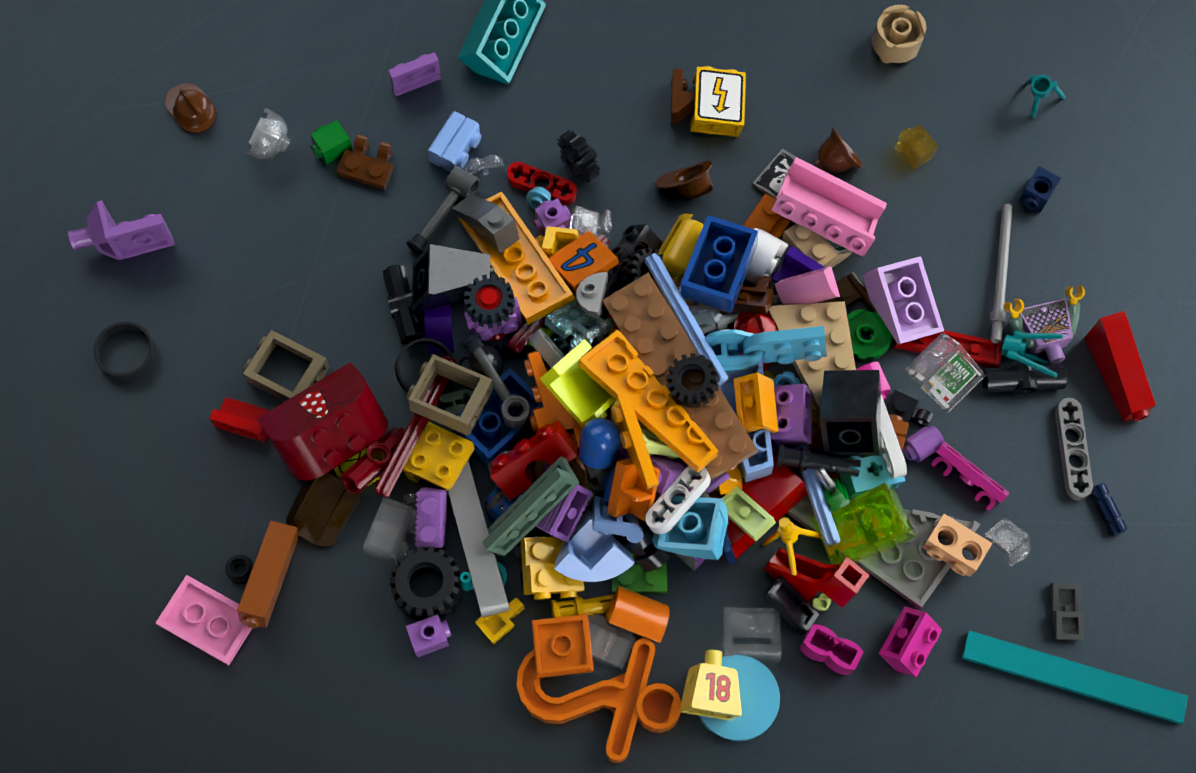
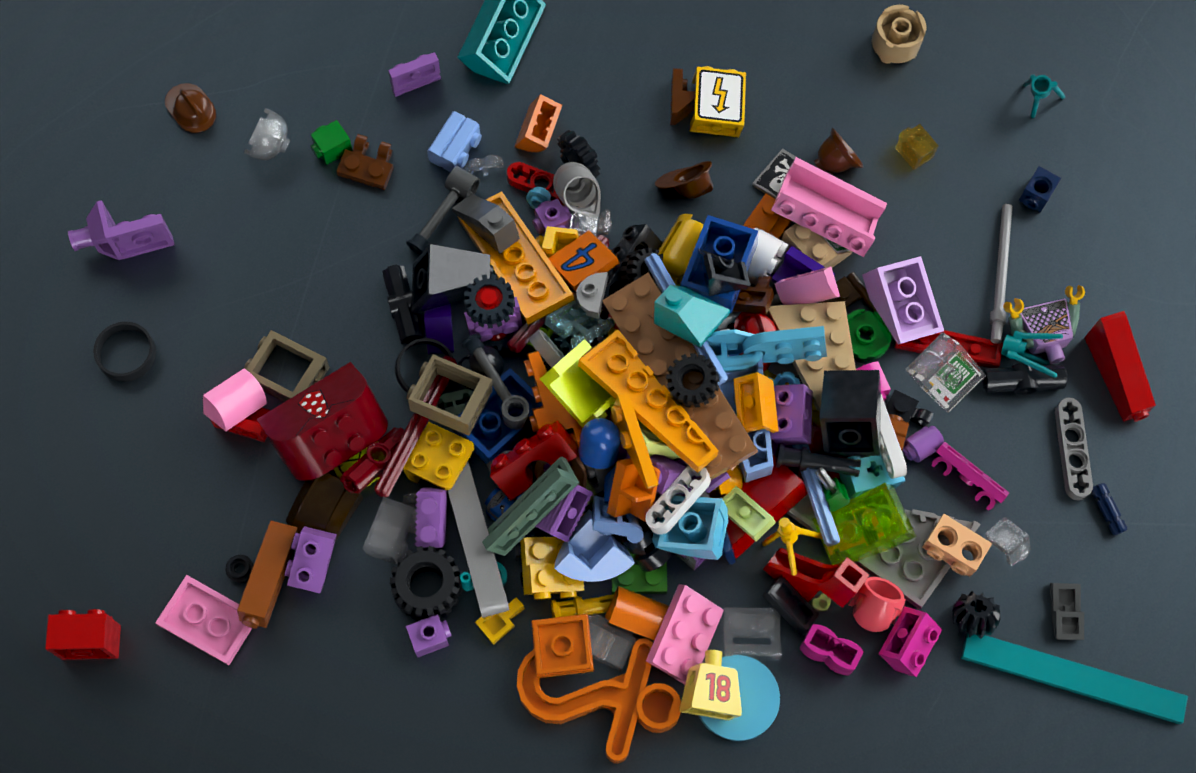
(83, 635): none -> red brick
(234, 400): none -> bright pink brick
(310, 559): none -> medium lavender brick
(538, 125): none -> orange brick
(578, 188): none -> light grey helmet
(684, 633): none -> bright pink plate
(688, 314): none -> teal slope
(723, 274): none -> black slope
(877, 604): none -> coral helmet
(976, 614): none -> black gear

